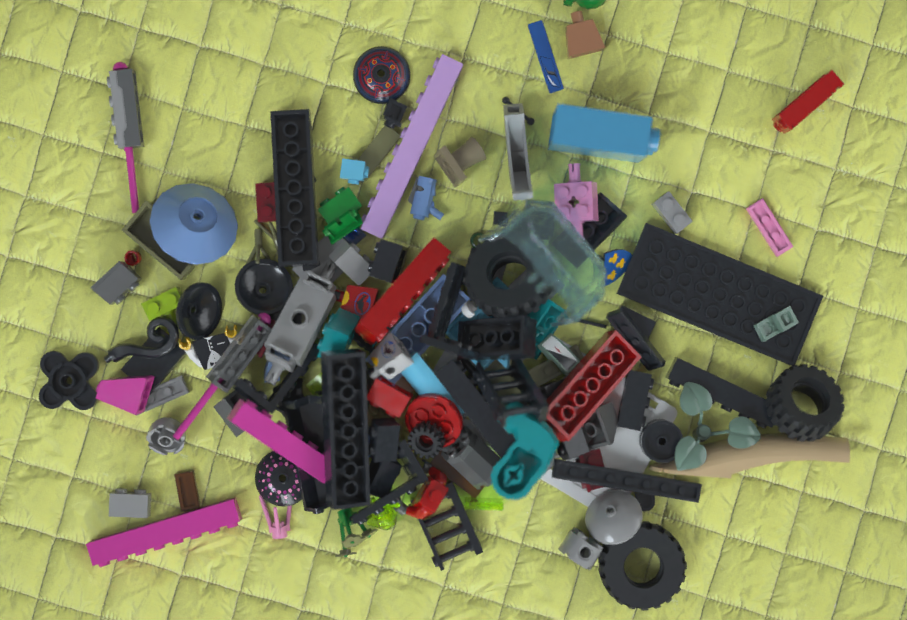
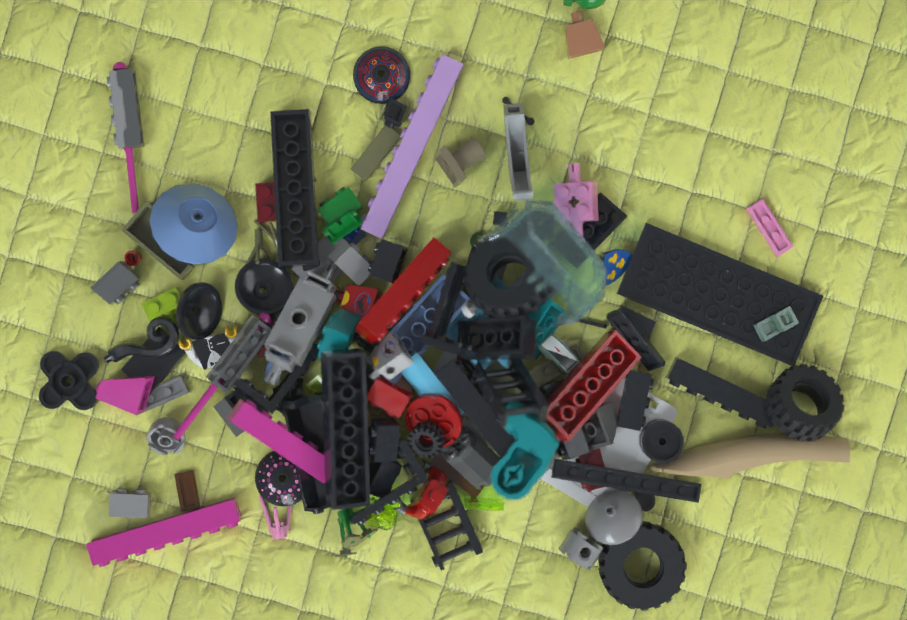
(354, 171): medium azure brick -> none
(422, 199): medium blue piece -> none
(545, 56): blue sticker -> none
(602, 133): dark azure brick -> none
(671, 212): light grey brick -> none
(689, 452): sand green plant -> none
(807, 102): red door -> none

